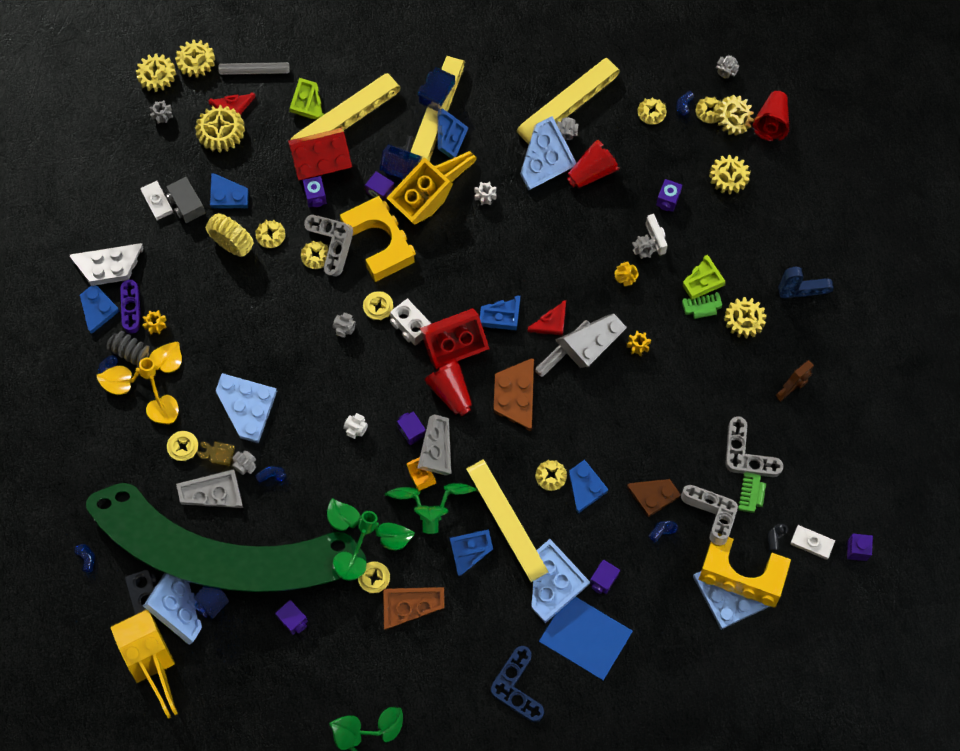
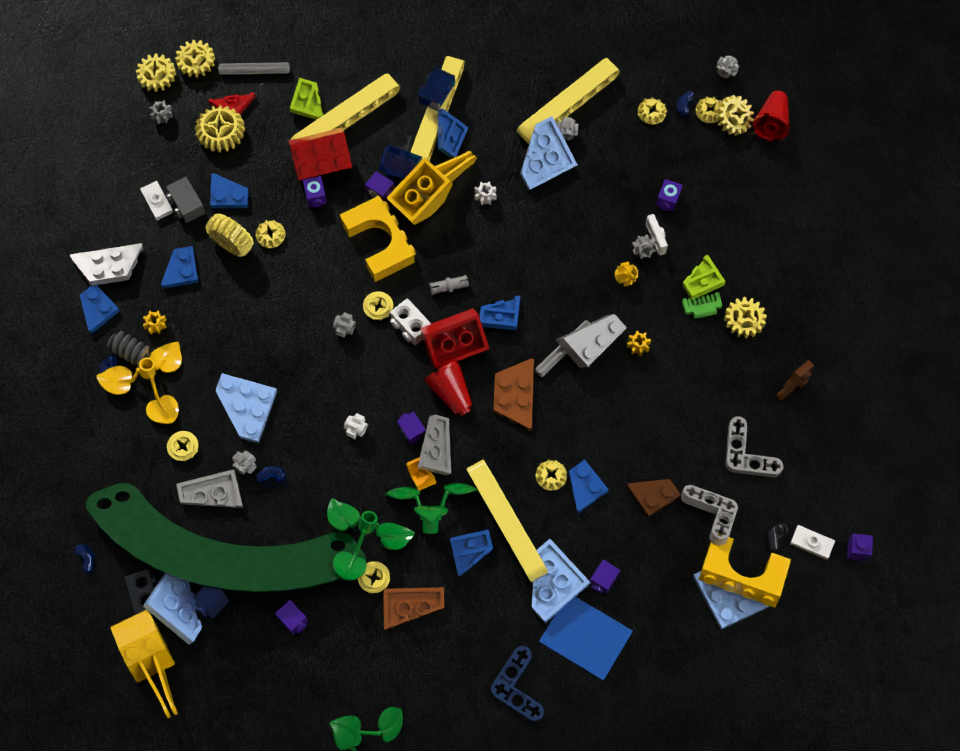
(135, 313): dark purple beam -> none
(181, 268): none -> blue wing
(220, 453): clear yellow plate -> none
(314, 262): light yellow gear -> none
(338, 238): light grey beam -> none
(449, 284): none -> light grey pin
(551, 322): red tile -> none
(592, 166): red cone -> none
(663, 527): clear blue arm -> none
(736, 171): light yellow gear -> none
(757, 493): bright green piece -> none
(793, 286): dark blue beam -> none

